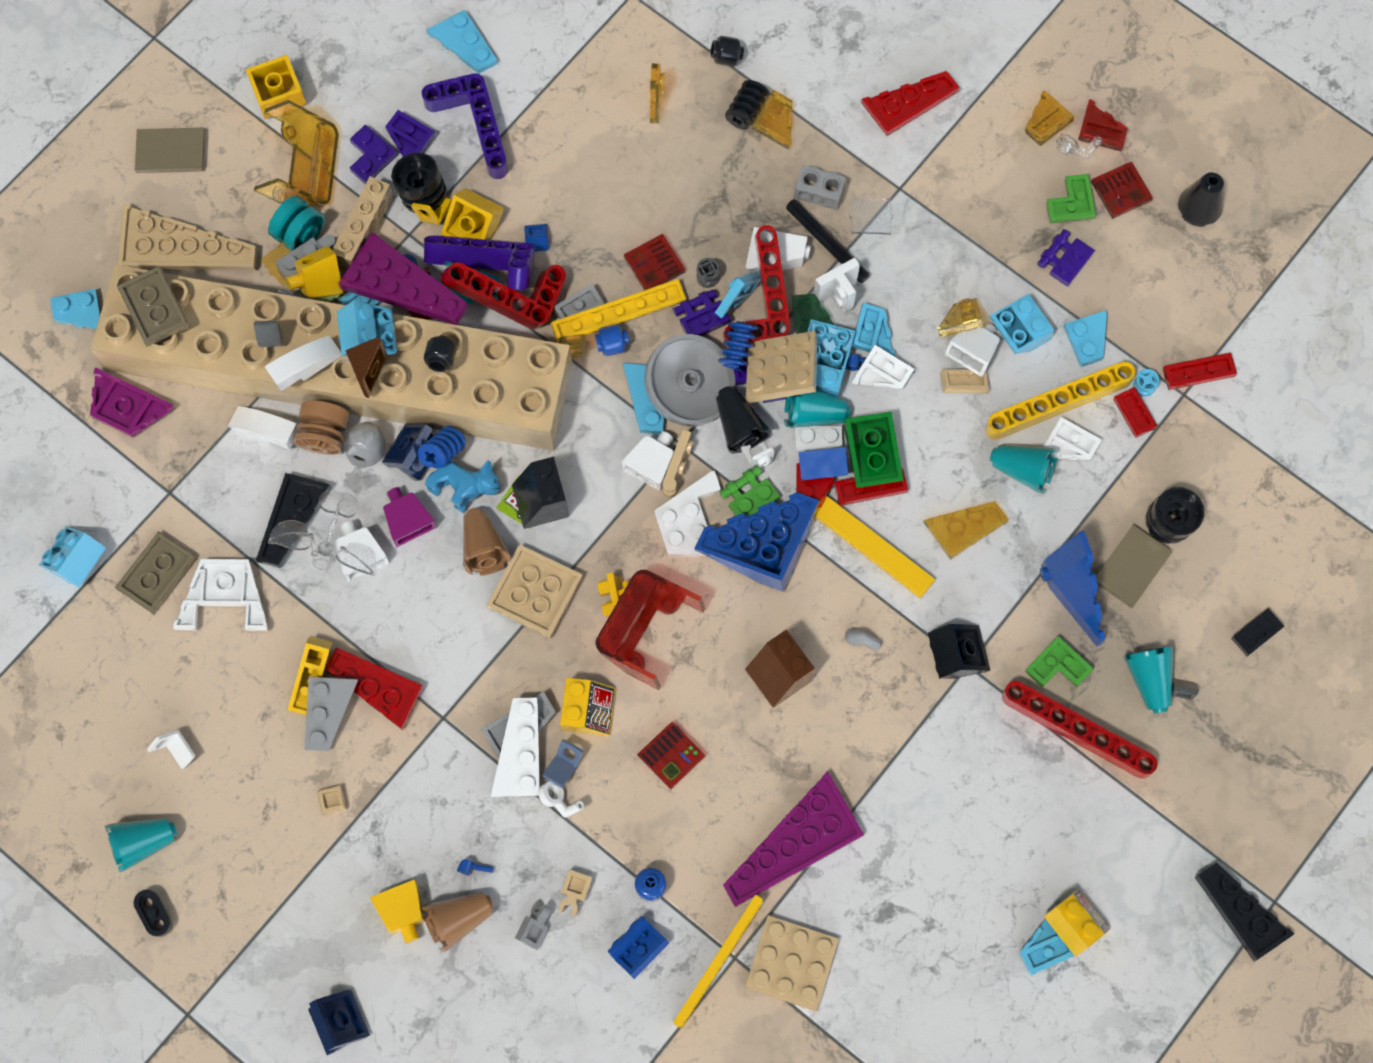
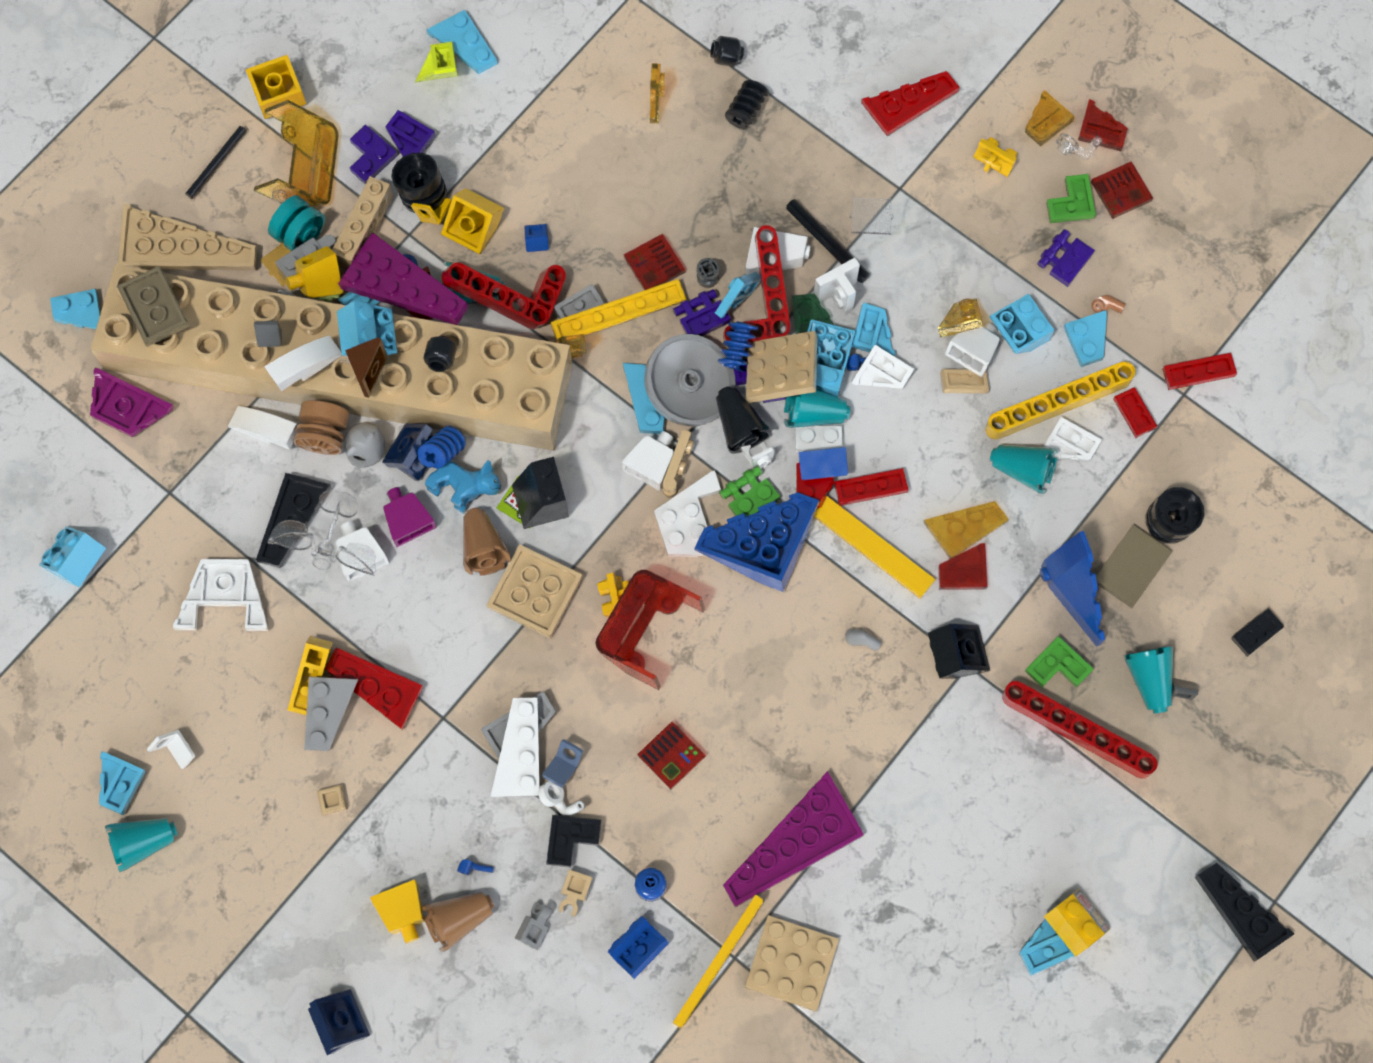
(118, 783): none -> medium azure wing
(152, 914): black plate -> none
(156, 573): dark tan tile -> none
(170, 150): dark tan tile -> none
(216, 161): none -> black bar
(439, 63): none -> neon yellow slope
(481, 116): dark purple beam -> none
(484, 254): dark purple beam -> none
(566, 832): none -> black plate
(587, 707): slope -> none
(611, 340): blue head -> none
(775, 119): clear yellow wing -> none
(780, 669): reddish brown slope -> none
(818, 192): light grey brick -> none
(873, 449): green slope -> none
(964, 571): none -> clear red wing
(994, 157): none -> yellow hips
(1107, 302): none -> nougat arm
(1148, 377): medium azure wheel -> none
(1203, 200): black cone -> none

